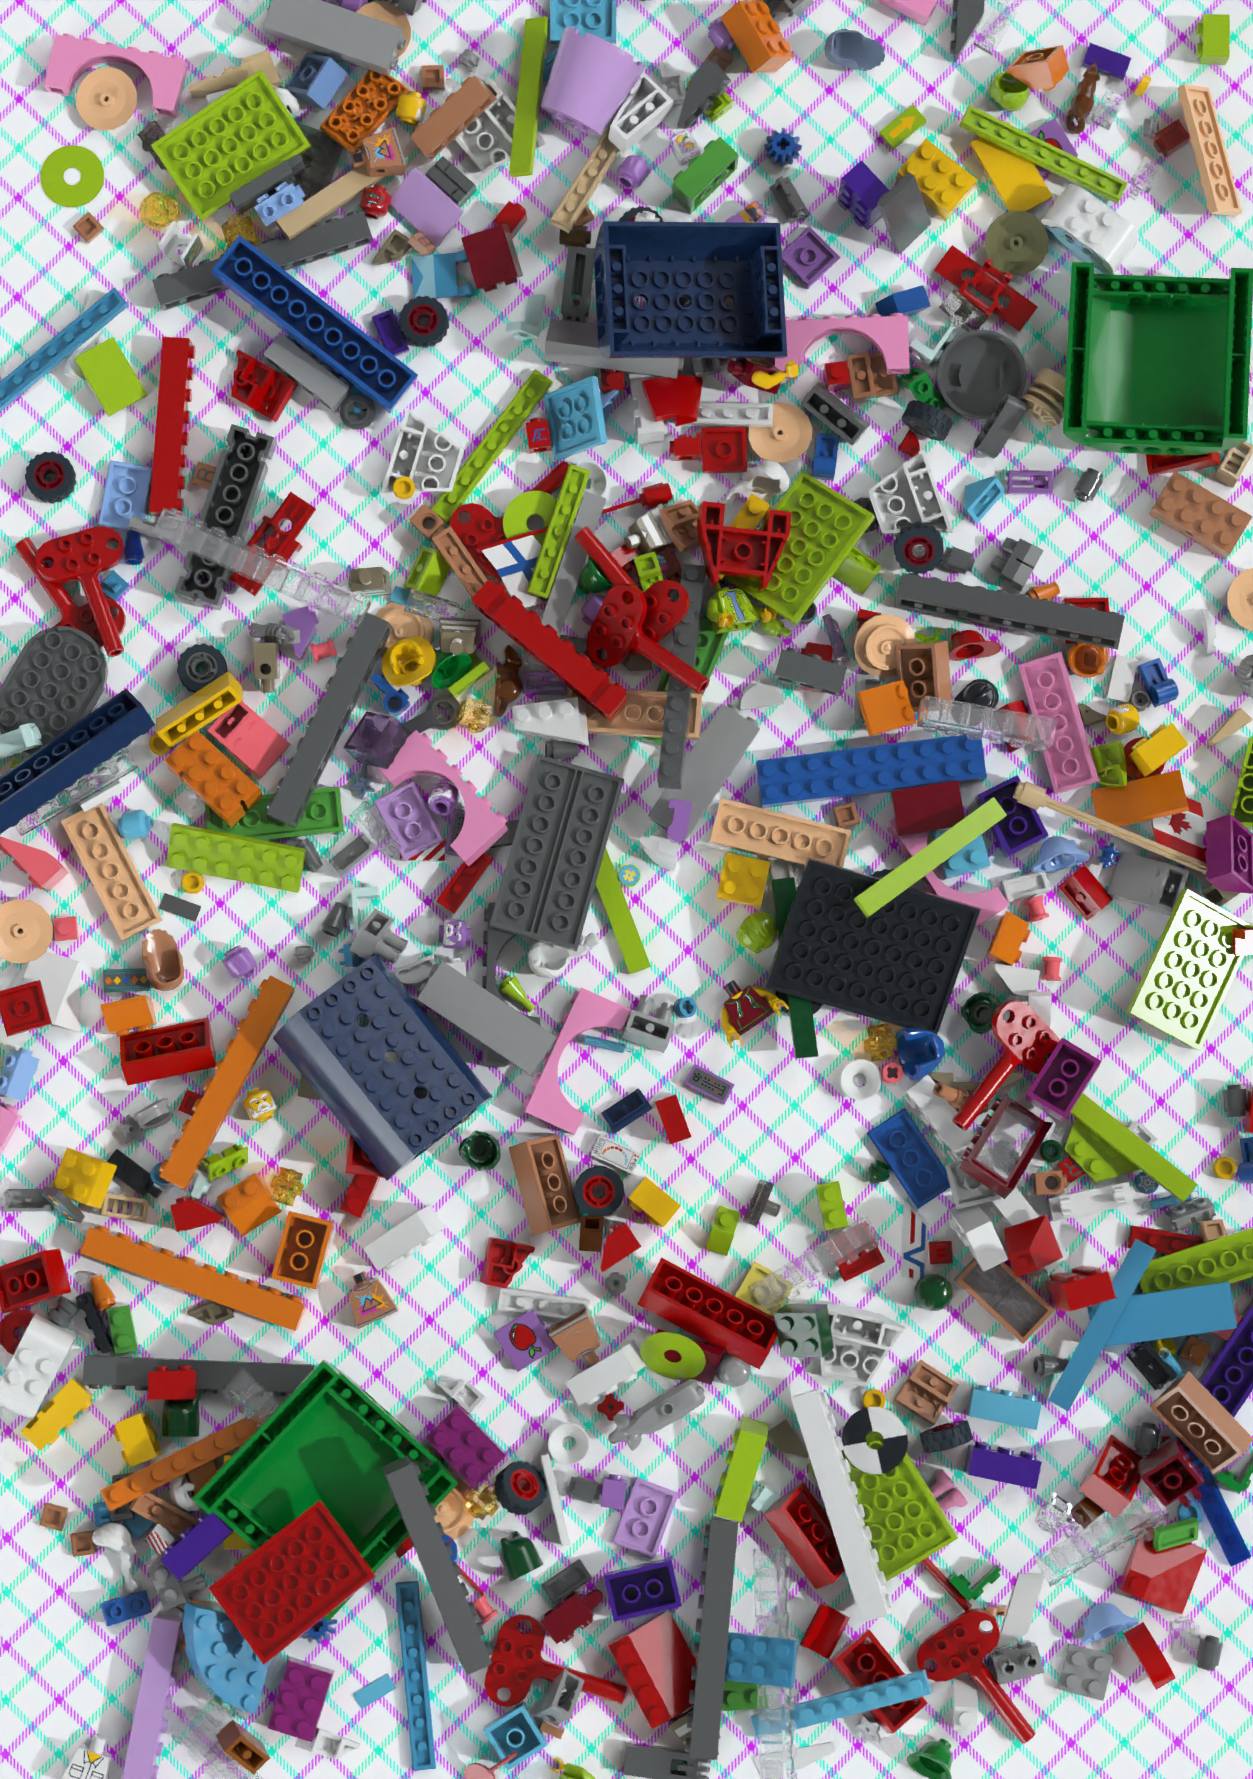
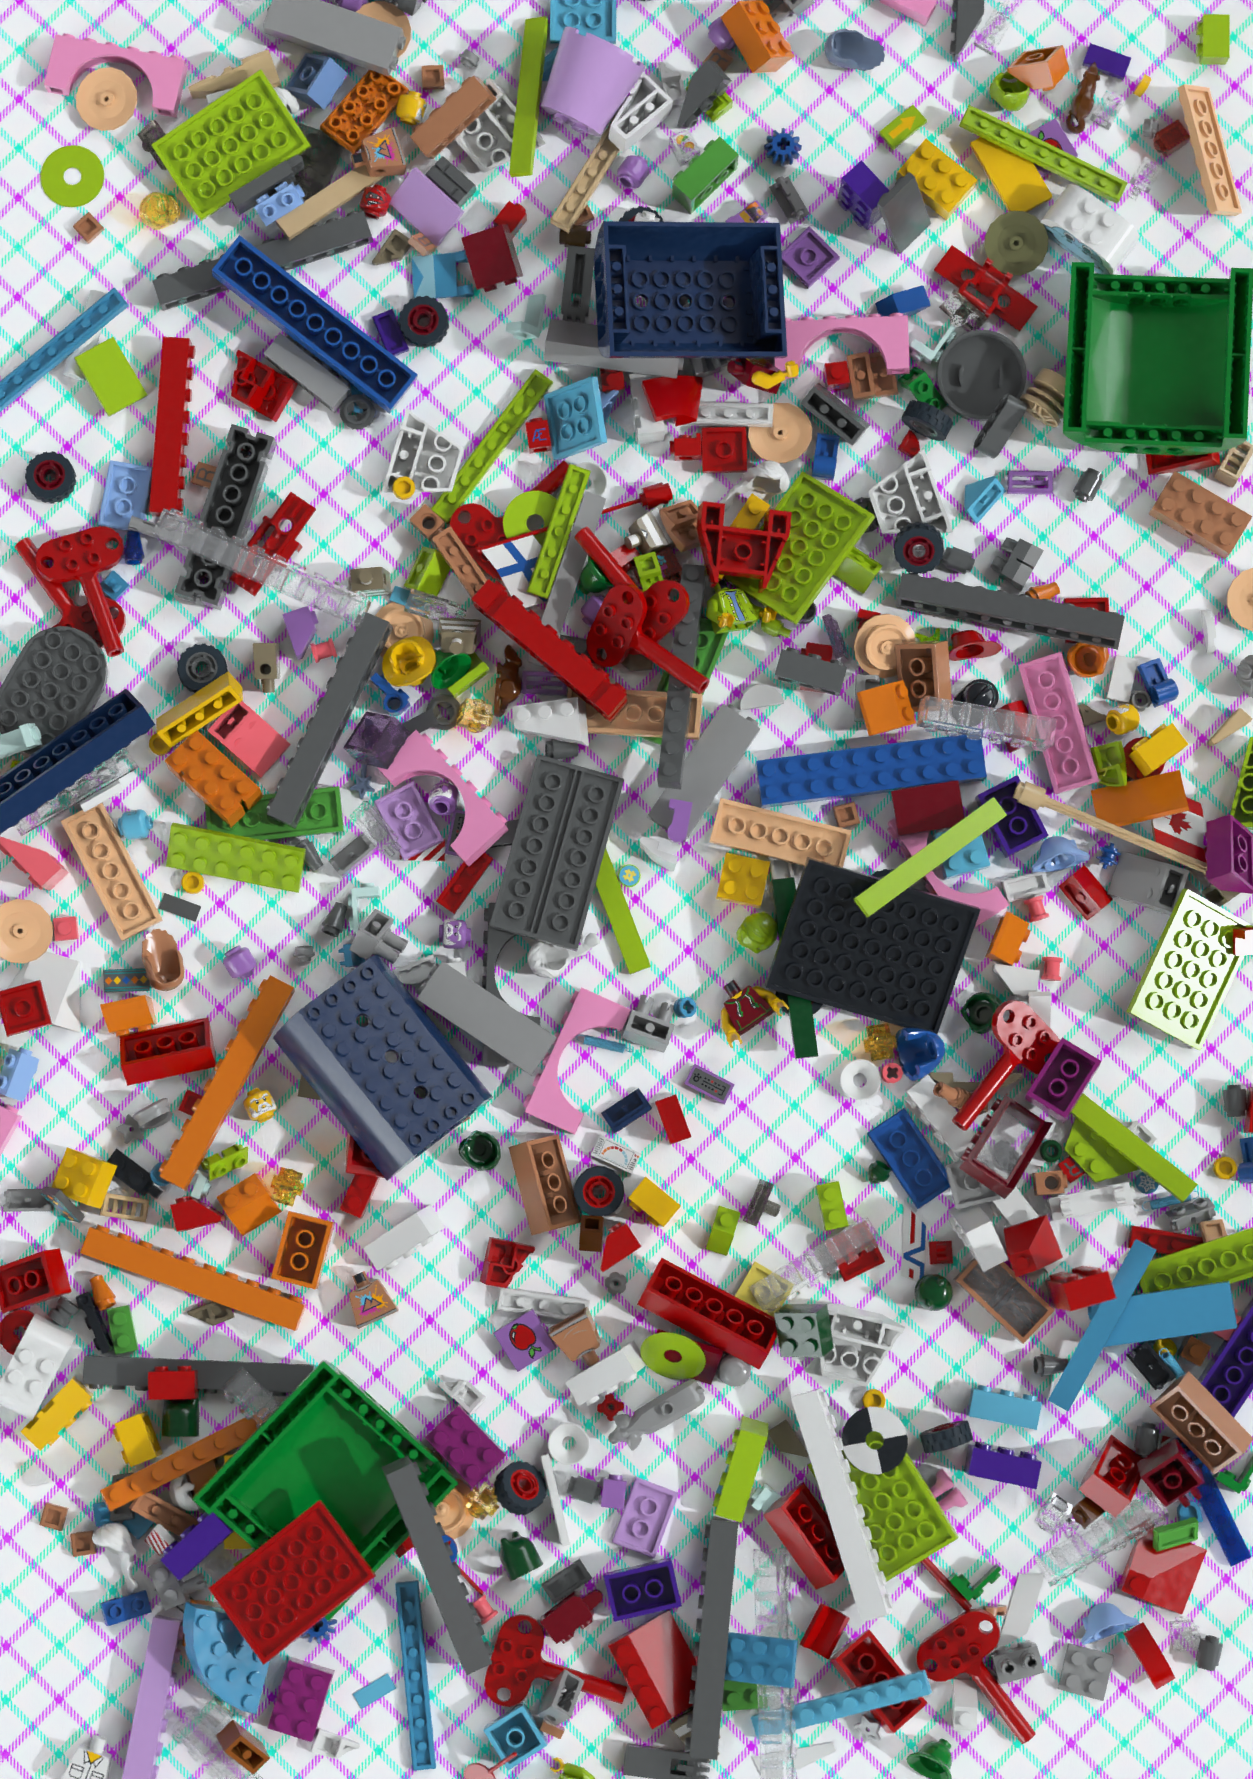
(173, 239): white piece -> none
(237, 226): clear yellow brick -> none
(276, 633): light grey hinge -> none
(513, 989): lime cone -> none
(926, 1392): nougat slope -> none

